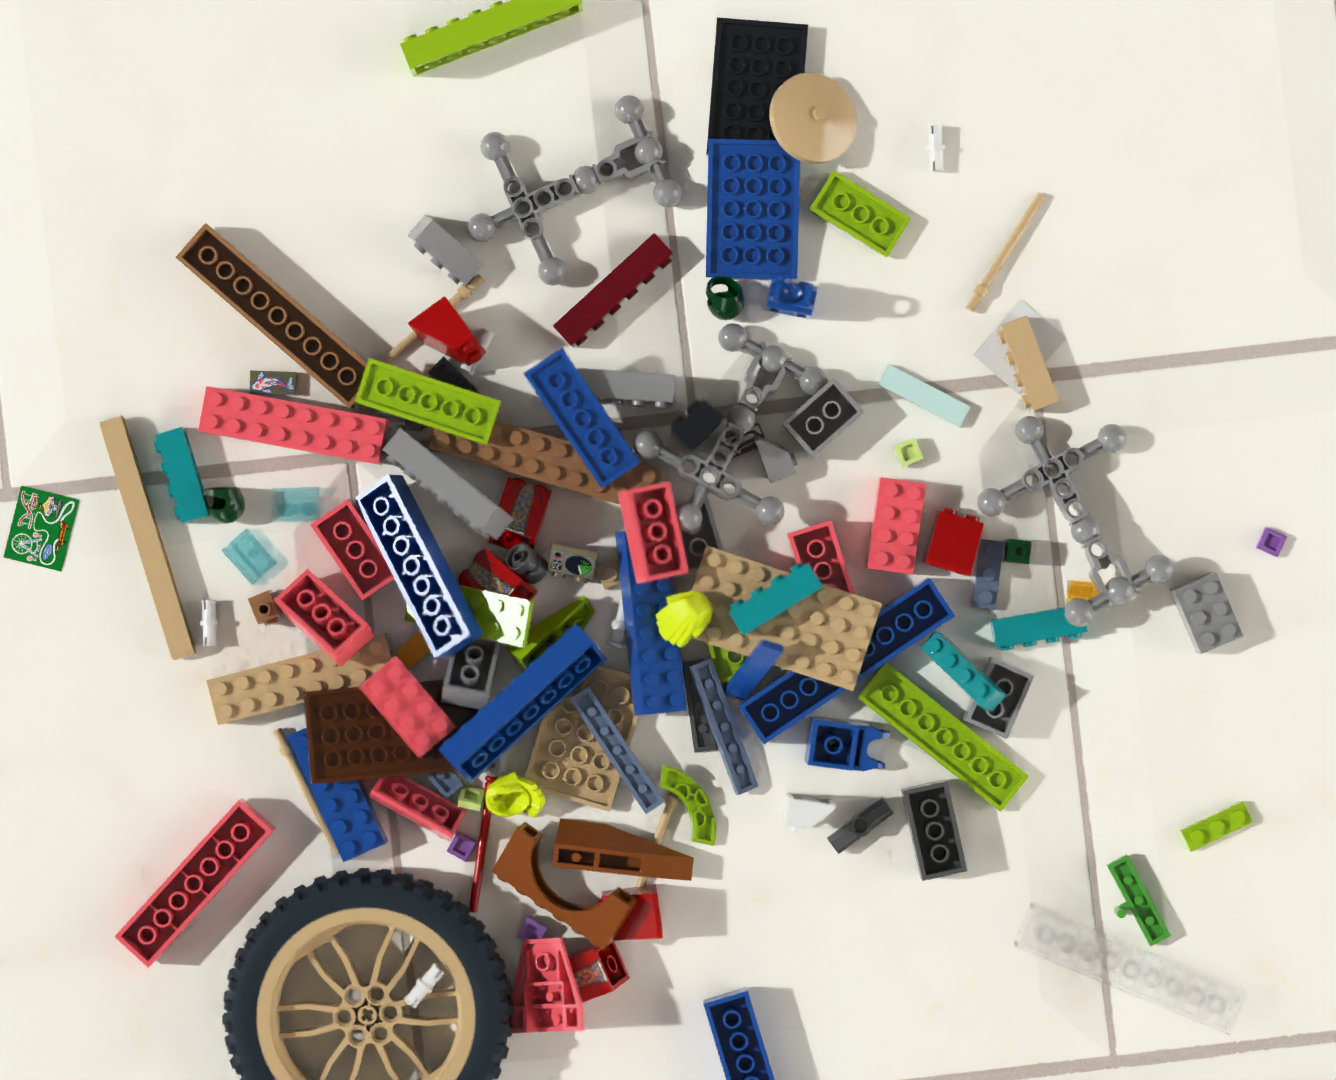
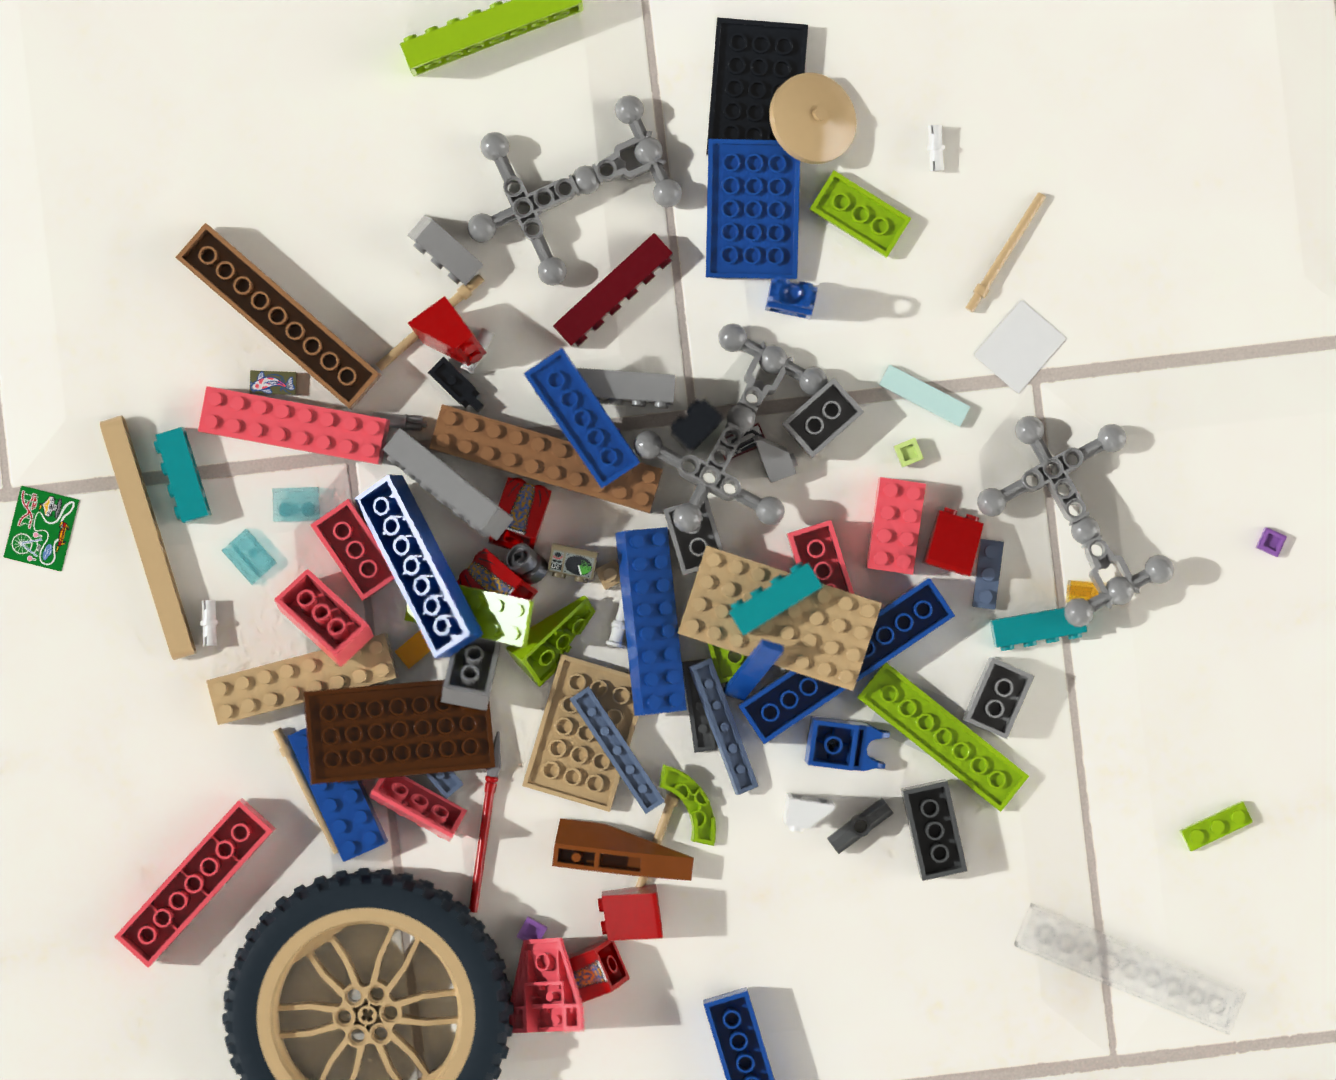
(227, 504): dark green helmet -> none
(257, 604): medium nougat brick -> none
(407, 706): coral brick -> none
(424, 985): white pin -> none
(428, 401): lime plate -> none
(462, 846): medium lavender tile -> none
(471, 798): yellowish green plate -> none
(514, 795): neon yellow hair -> none
(521, 869): dark orange arch -> none
(522, 703): blue brick -> none
(653, 532): coral brick -> none
(684, 617): neon yellow hair -> none
(725, 304): dark green helmet -> none
(963, 671): teal brick -> none
(1017, 551): dark green brick -> none
(1028, 364): tan brick -> none
(1137, 900): bright green plate -> none
(1206, 613): light grey brick -> none

